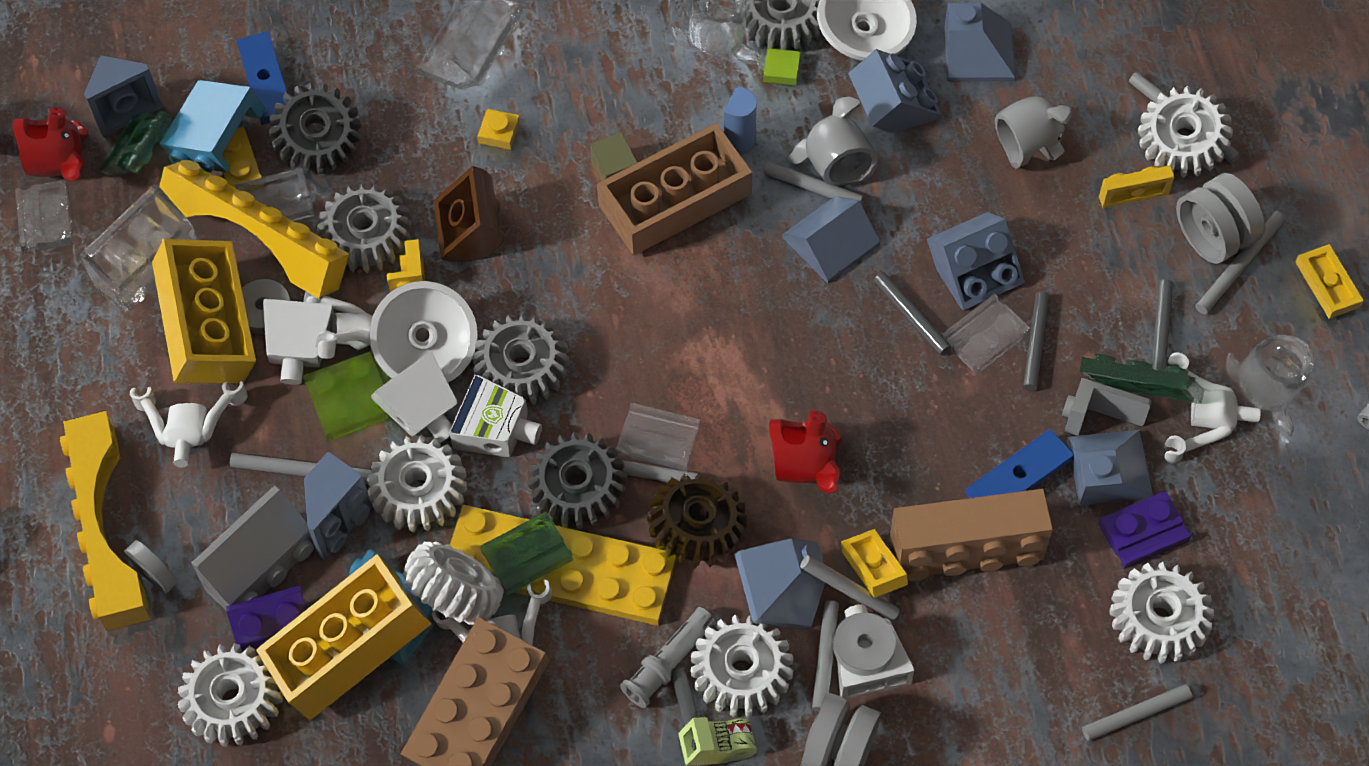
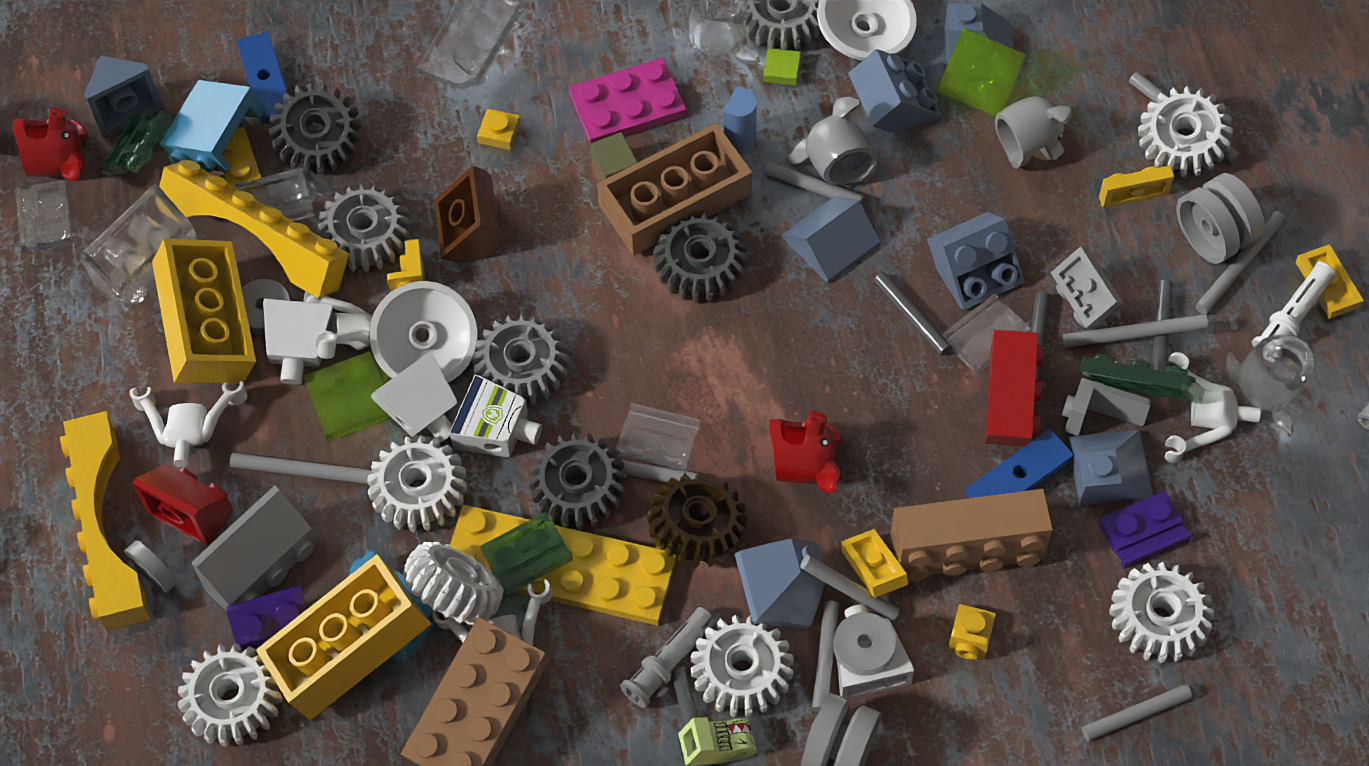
(184, 502): none -> red slope
(334, 503): sand blue slope -> none
(627, 101): none -> dark pink plate
(700, 277): none -> dark grey gear
(971, 632): none -> yellow bracket
(981, 72): none -> clear neon green plate
(1013, 388): none -> red brick
(1086, 289): none -> light grey bracket
(1135, 331): none -> light grey bar
(1305, 297): none -> white pin

